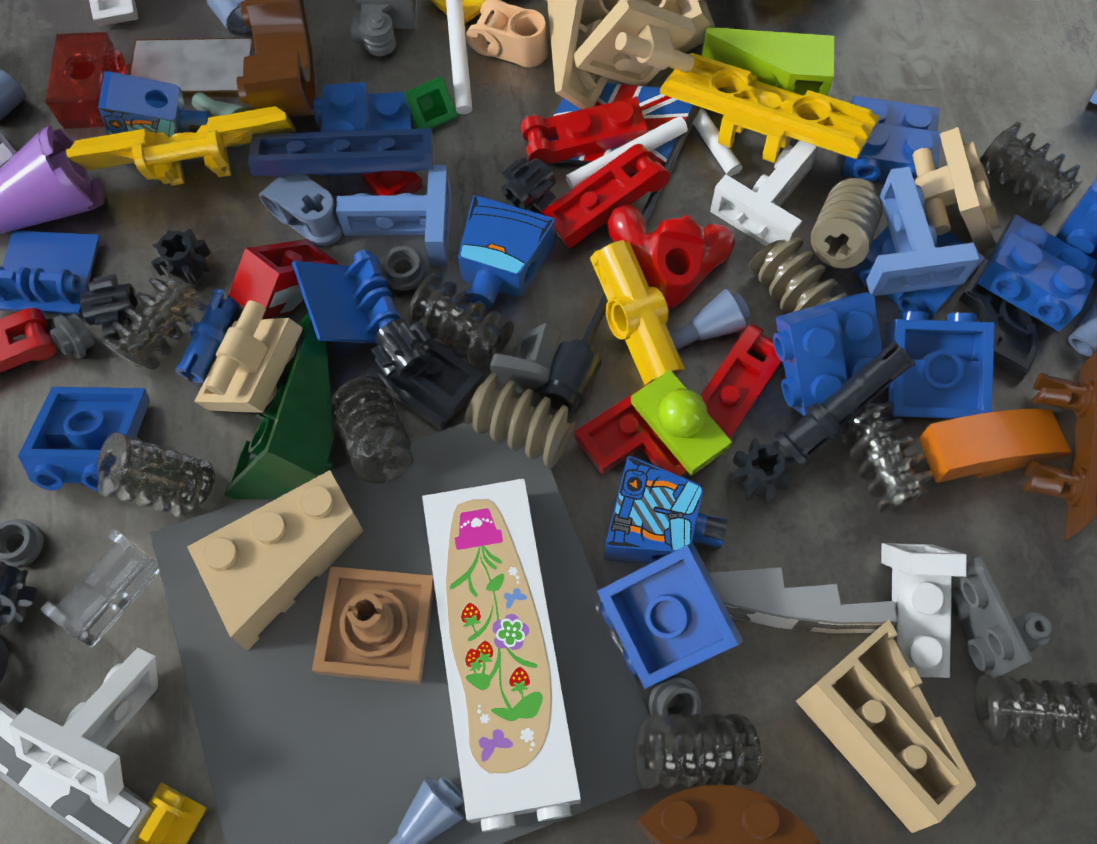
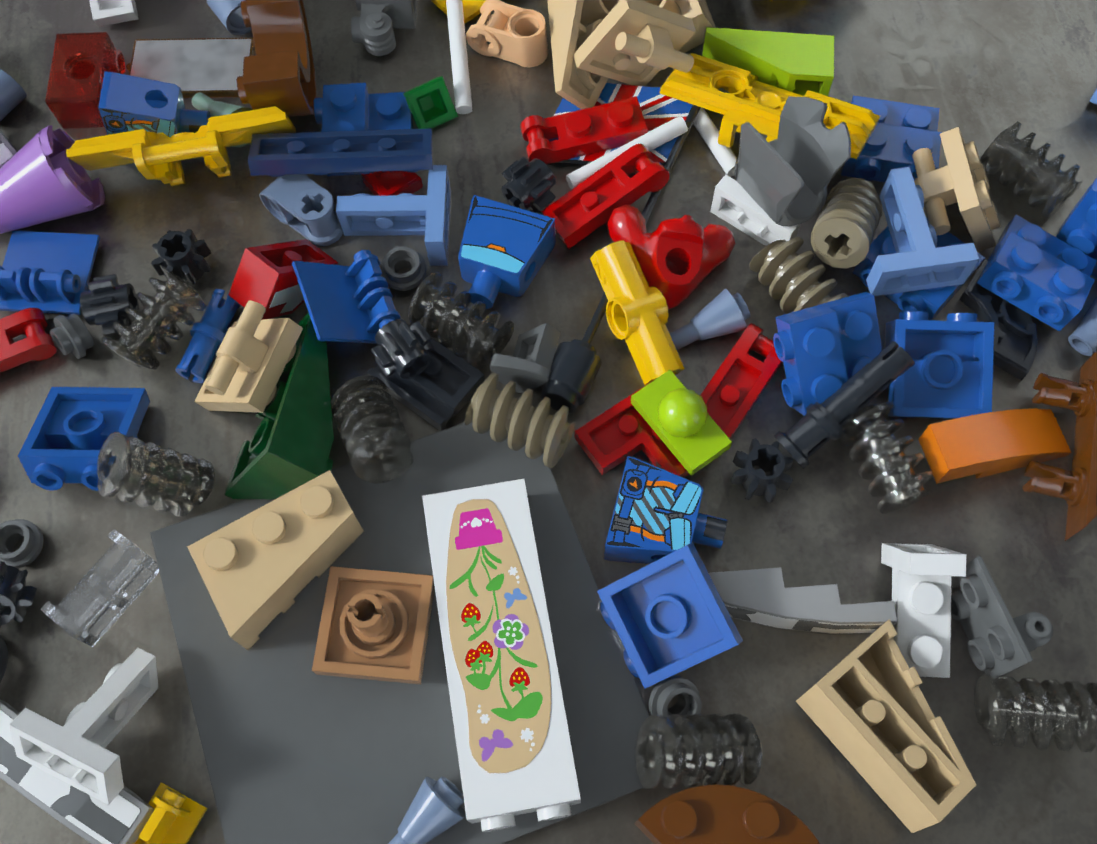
(792, 171): none -> dark grey piece

